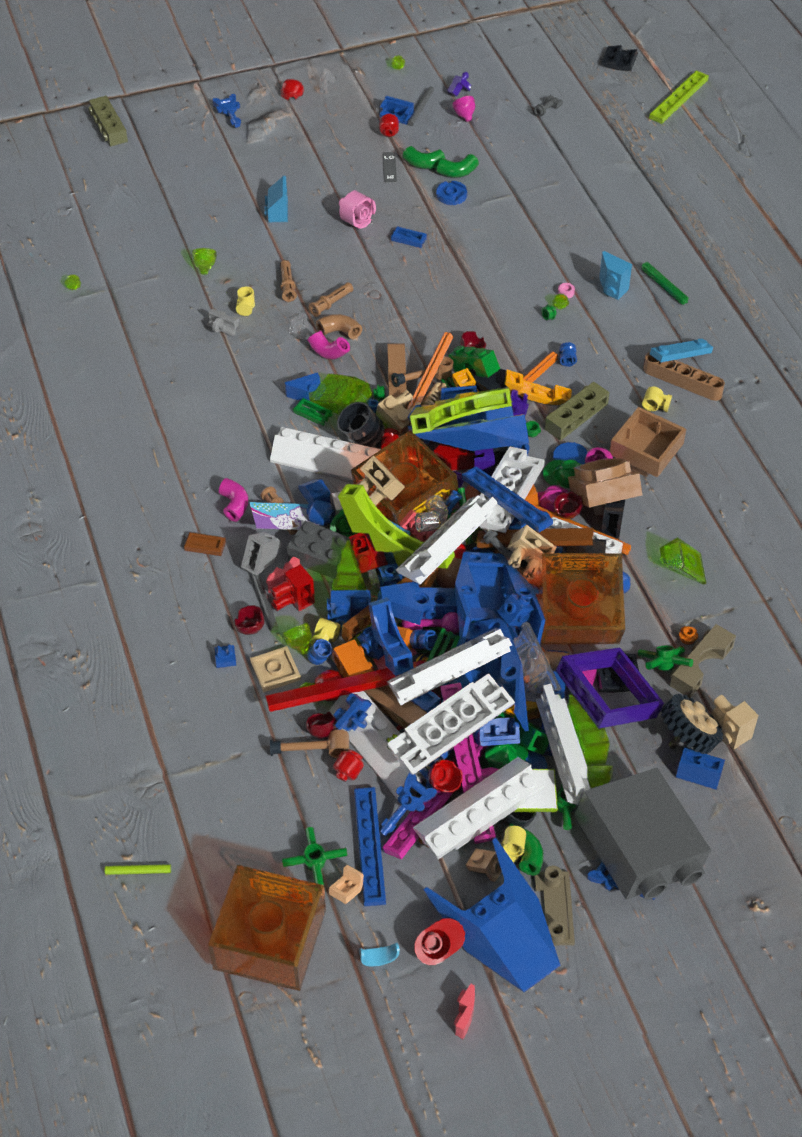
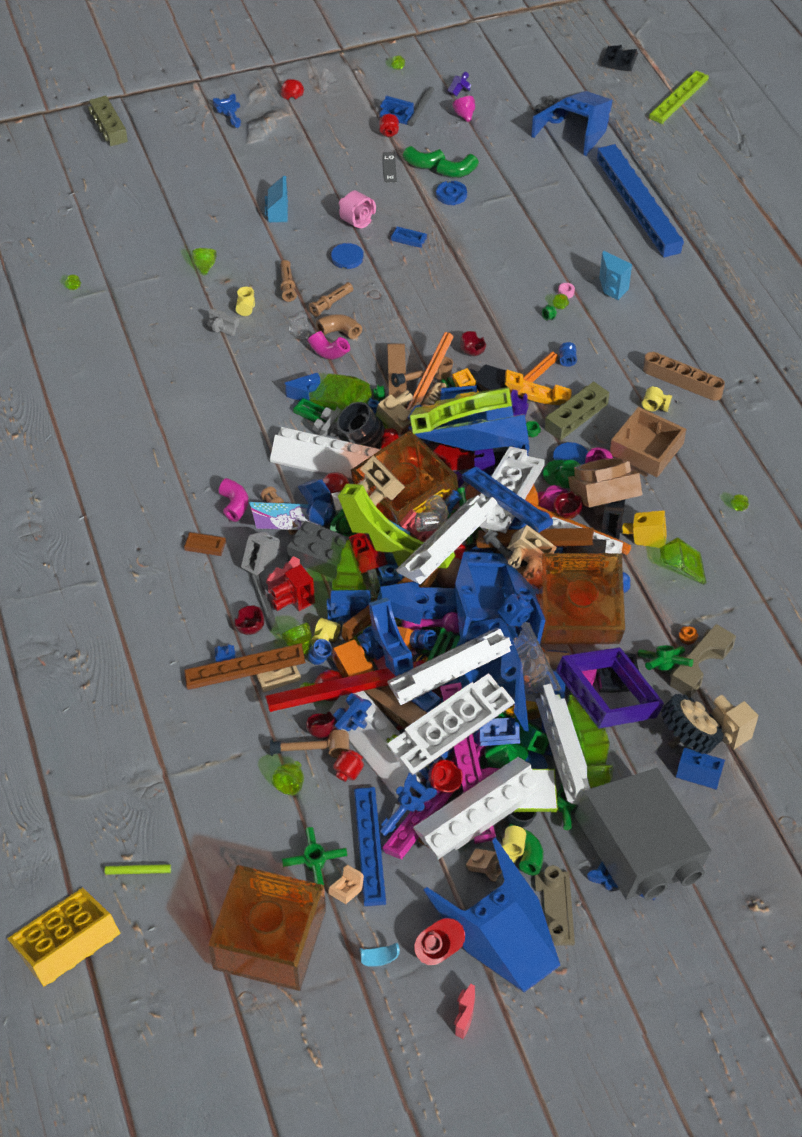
(64, 936): none -> yellow slope
(244, 666): none -> dark orange tile
(288, 778): none -> clear neon green helmet
(331, 424): none -> light grey hips
(335, 482): none -> red hair
(347, 255): none -> blue tile
(481, 360): green arch -> none
(585, 103): none -> blue windscreen
(640, 201): none -> blue brick
(648, 528): none -> yellow torso
(667, 285): green axle -> none
(681, 350): dark azure plate -> none
(740, 502): none -> clear neon green plate

